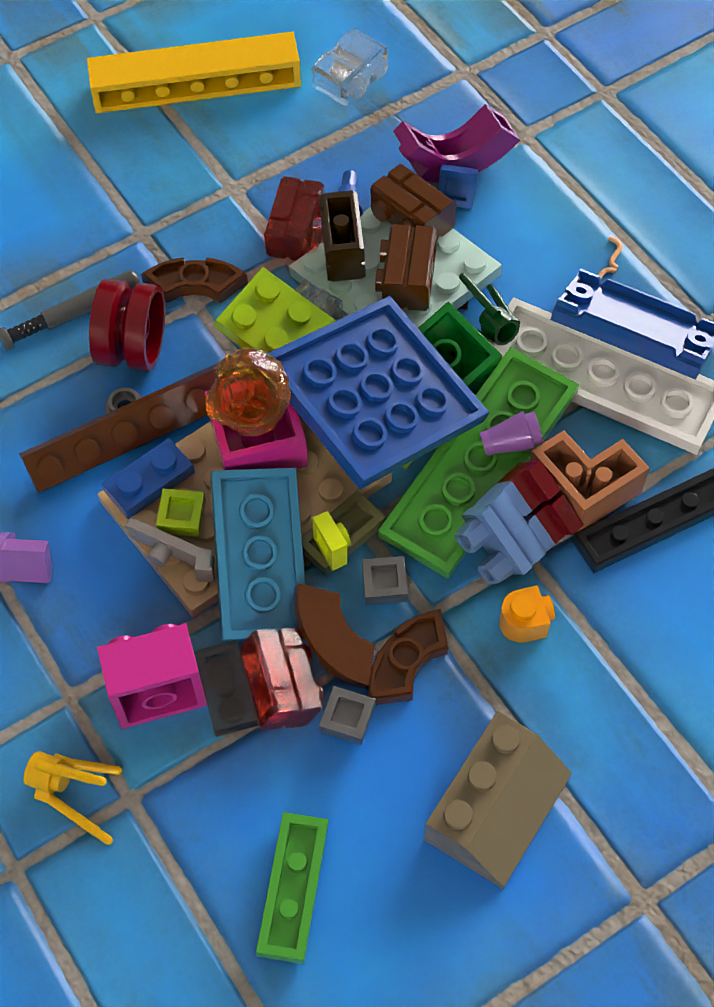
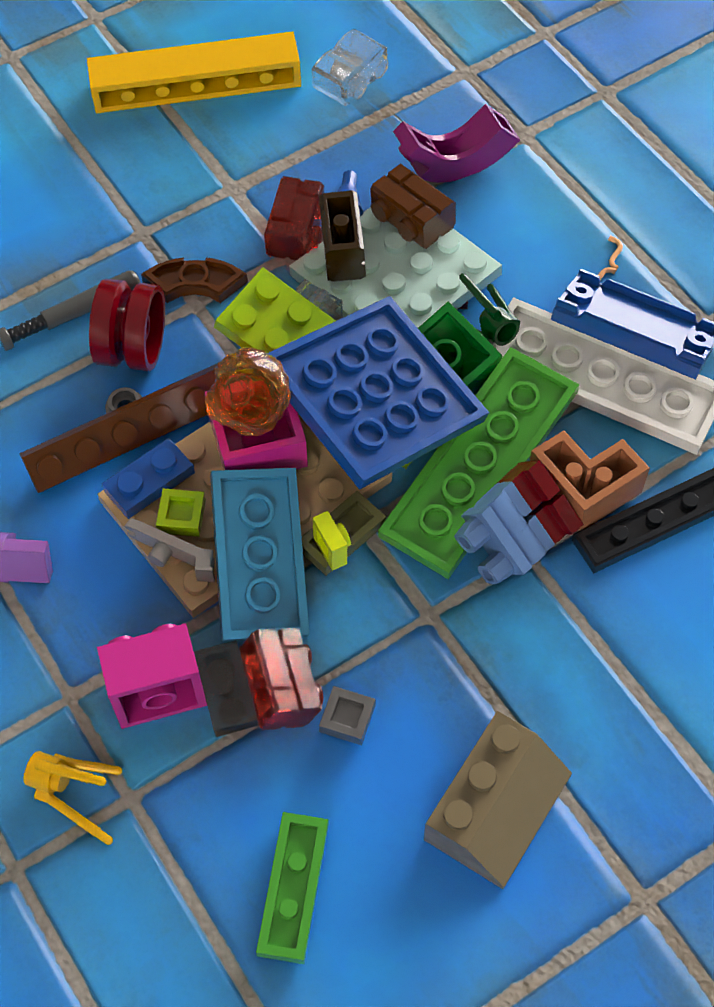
(330, 637): reddish brown tile -> none
(384, 580): flat silver plate -> none
(404, 655): reddish brown tile -> none
(408, 266): reddish brown brick -> none
(458, 184): blue plate -> none
(513, 435): medium lavender cone -> none
(526, 615): light orange plate -> none

